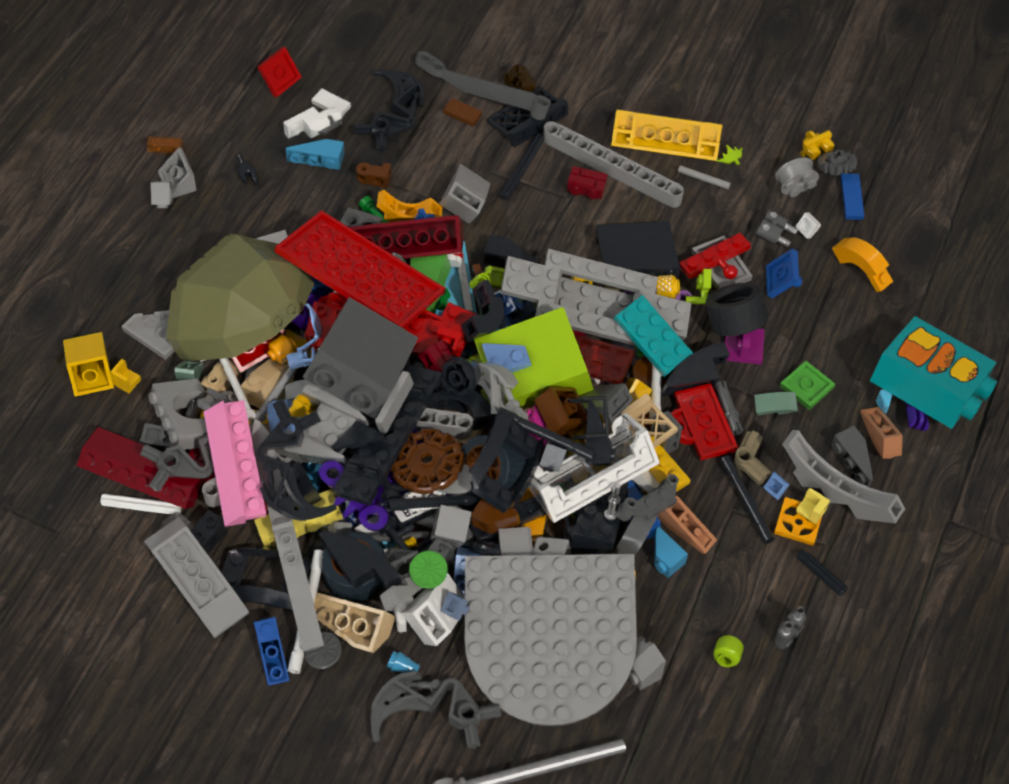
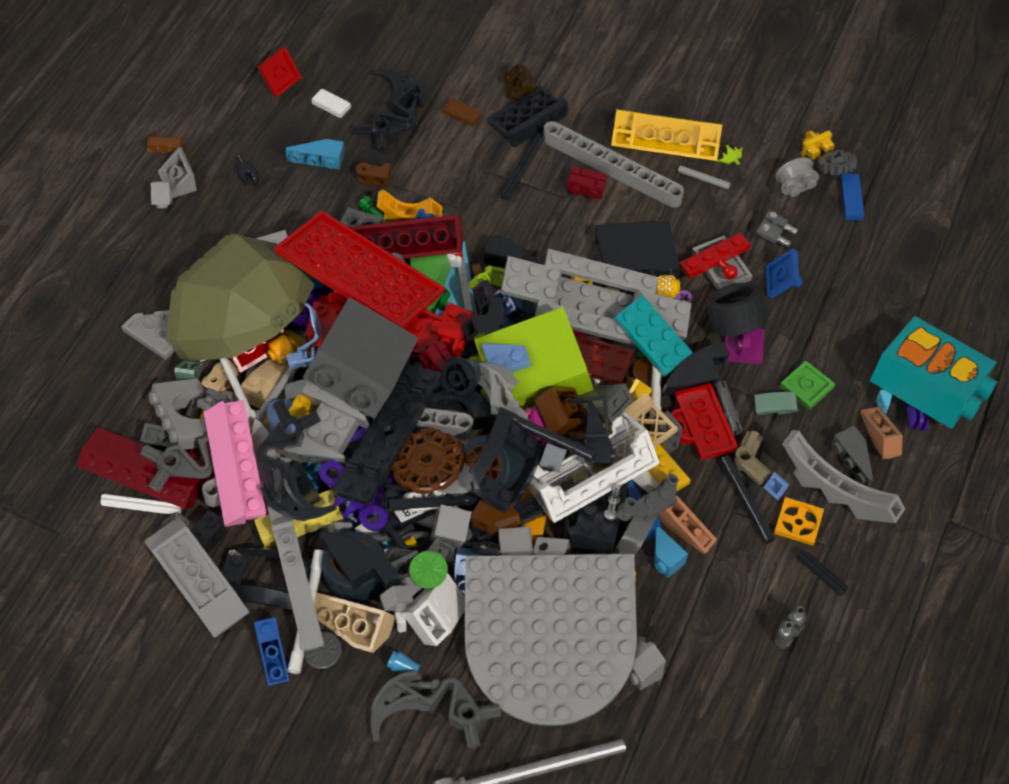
(88, 364): yellow slope -> none
(123, 377): yellow panel -> none
(313, 122): white plate -> none
(357, 437): black tile -> none
(394, 402): light grey tile -> none
(455, 606): sand blue tile -> none
(465, 194): light grey slope -> none
(536, 104): dark grey piece -> none
(703, 283): lime plate -> none
(728, 651): lime head -> none
(808, 225): white tile -> none
(813, 506): light yellow panel -> none
(867, 258): light orange arch -> none

